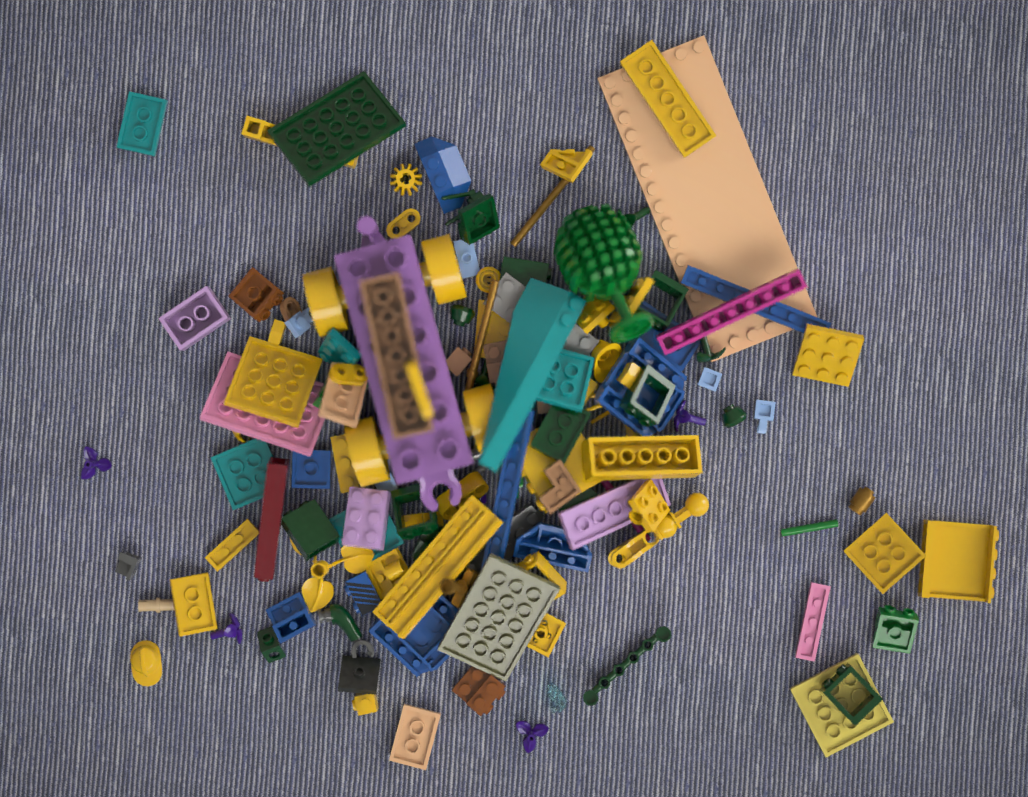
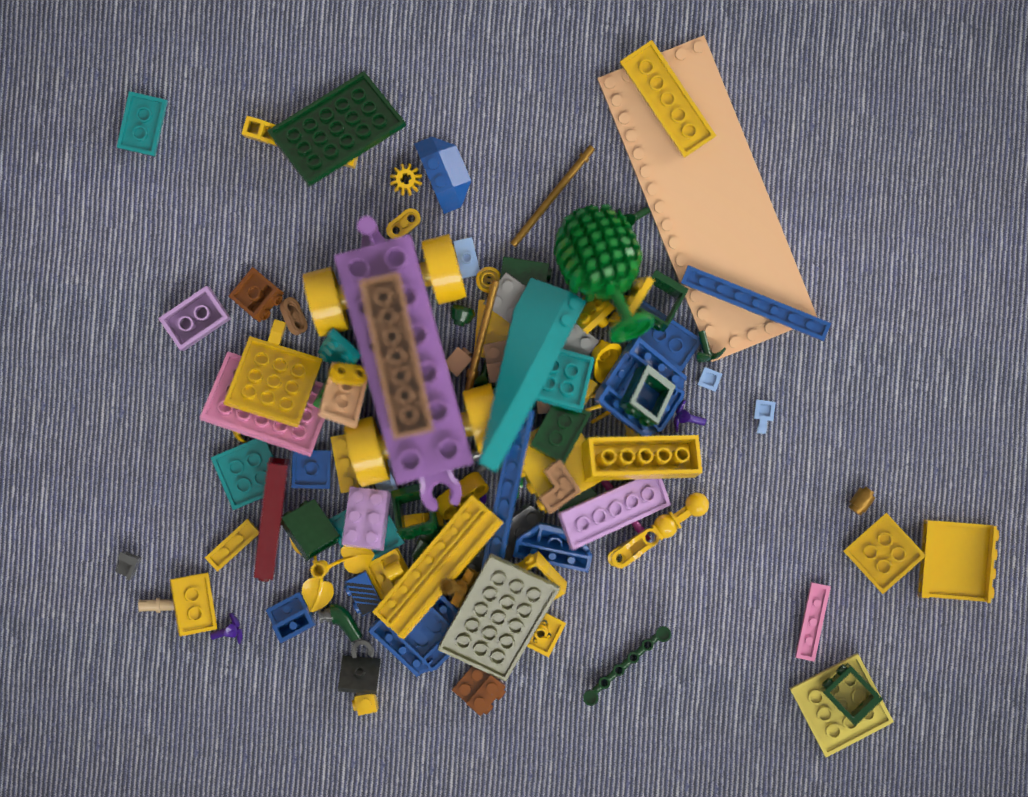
(89, 470): dark purple plant -> none
(146, 663): yellow piece -> none
(269, 643): dark green bracket -> none
(299, 322): light blue plate -> none
(415, 736): light nougat plate -> none
(419, 389): yellow beam -> none
(472, 197): dark green plant -> none
(478, 219): dark green plate -> none
(529, 742): dark purple plant -> none
(555, 694): clear light blue bracket -> none
(566, 163): yellow wing -> none
(629, 374): yellow piece -> none
(648, 506): yellow plate -> none
(731, 311): dark pink brick -> none
(733, 416): dark green cone -> none
(809, 527): green bar -> none
(828, 355): yellow plate -> none
(895, 629): green plate -> none

